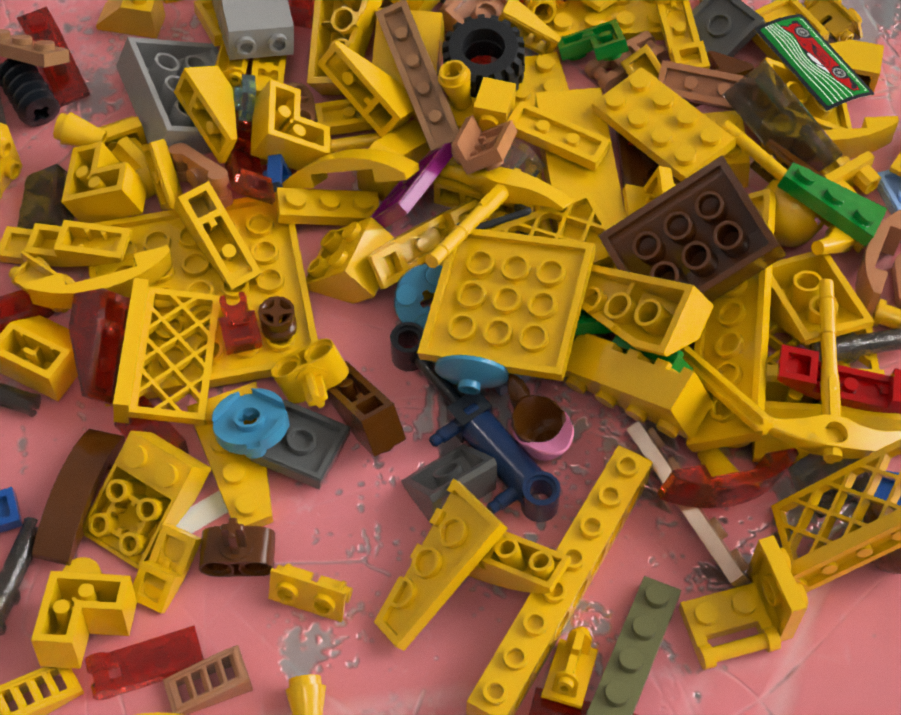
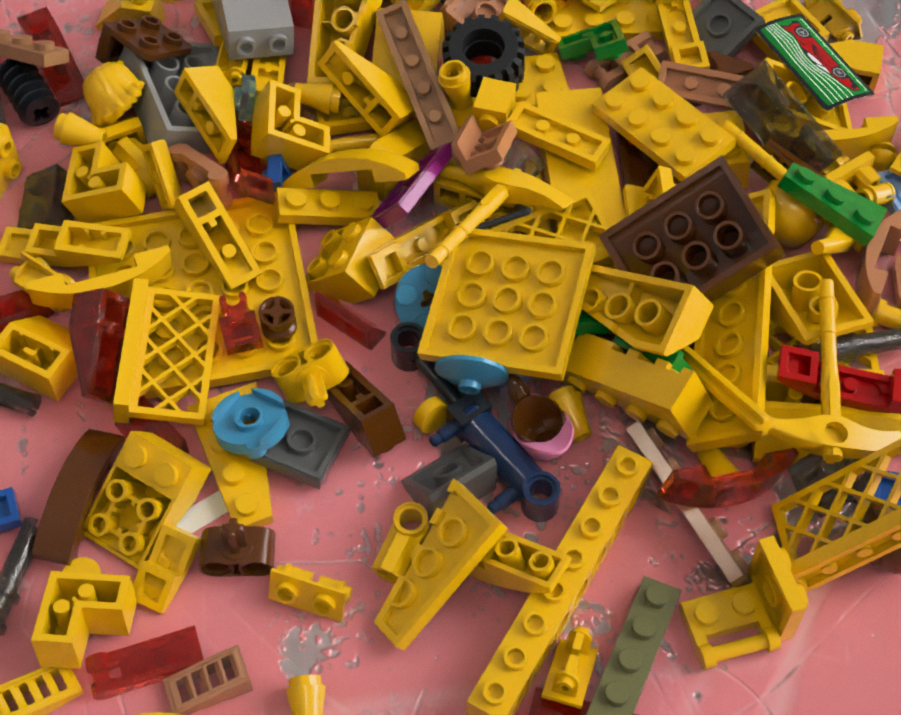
(110, 92): none -> yellow hair
(143, 36): none -> reddish brown bracket
(321, 96): none -> yellow cone
(348, 321): none -> clear red slope
(395, 552): none -> yellow piece
(430, 414): none -> yellow tile
(573, 405): none -> yellow cone
(878, 192): none -> yellow pin
(884, 154): none -> yellow hinge

